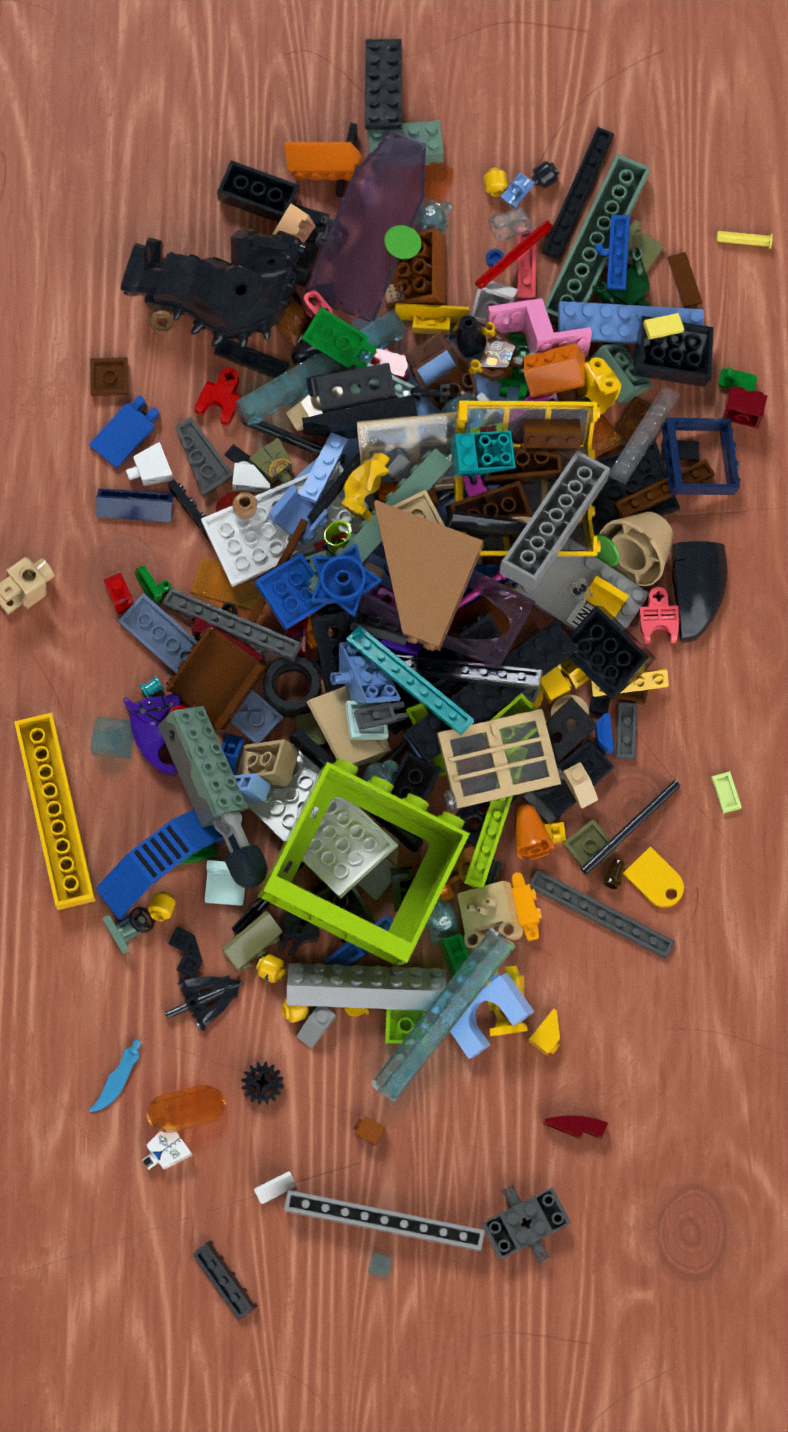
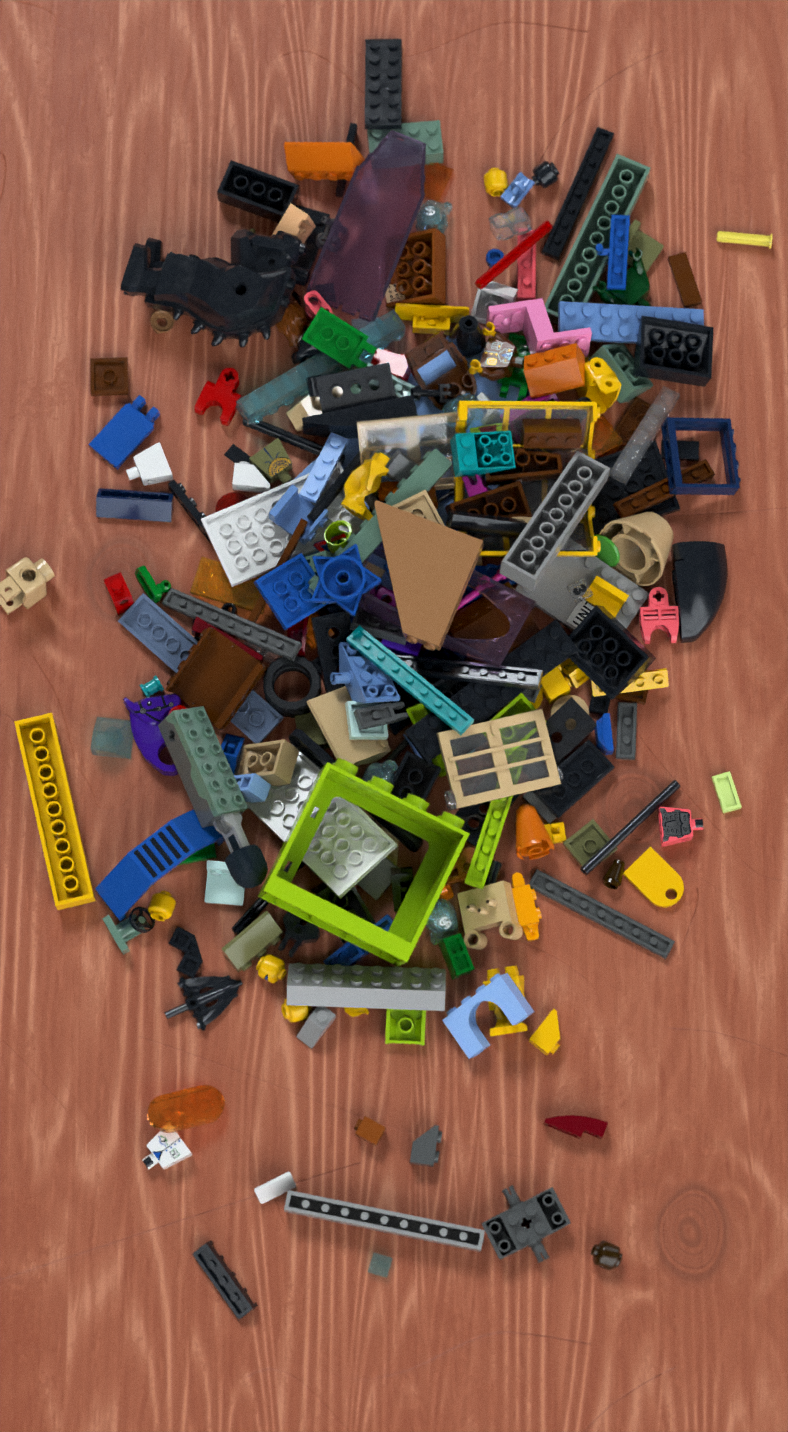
(118, 1078): dark azure sword -> none
(203, 458): dark grey wing -> none
(244, 505): medium nougat head -> none
(251, 359): black tile -> none
(273, 1085): black gear -> none
(402, 242): bright green piece -> none
(424, 1148): none -> dark grey slope
(443, 1014): clear light blue brick -> none
(483, 629): black bracket -> none
(580, 785): tan slope -> none
(606, 1255): none -> dark brown head
(663, 326): light yellow tile -> none
(676, 825): none -> torso
(732, 378): green piece -> none
(745, 407): dark red brick -> none

